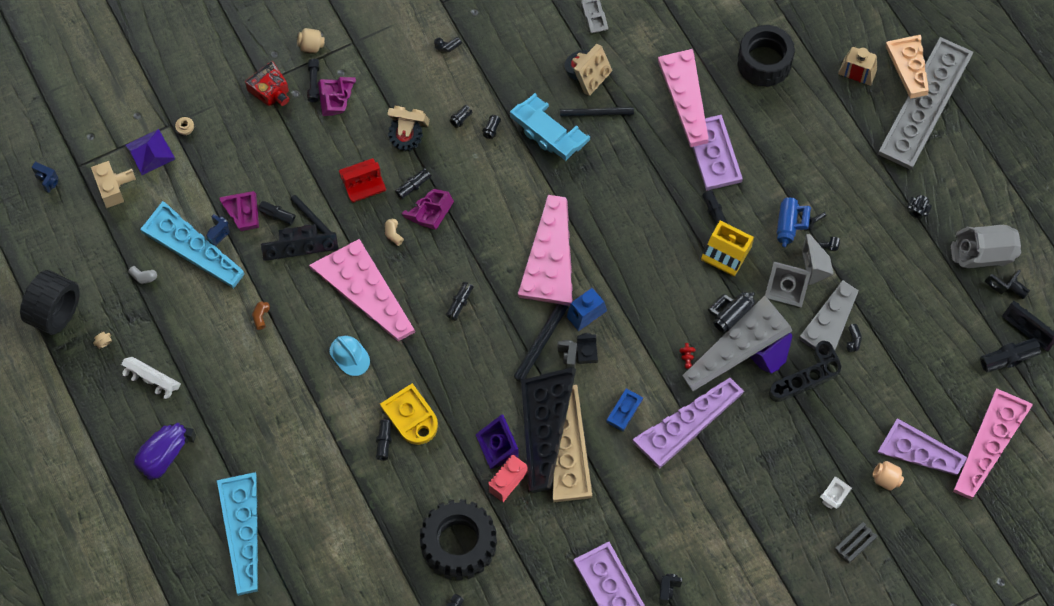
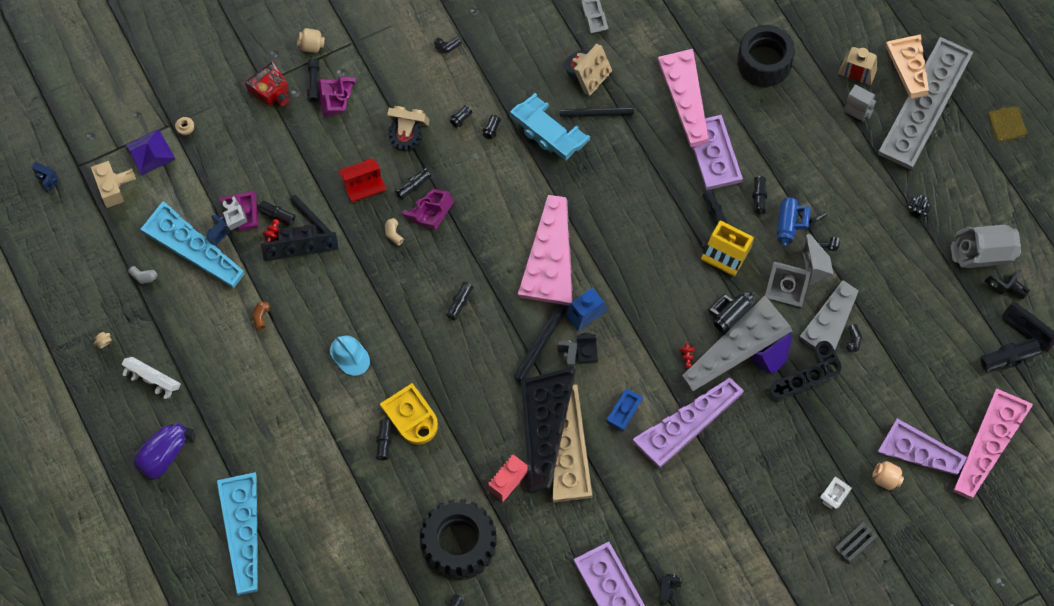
(49, 302): black tyre -> none
(234, 215): none -> light grey plate
(272, 231): none -> red hair
(362, 284): bright pink wing -> none
(497, 442): dark purple slope -> none
(759, 195): none -> black pin
(860, 103): none -> light grey brick
(1007, 123): none -> clear yellow piece

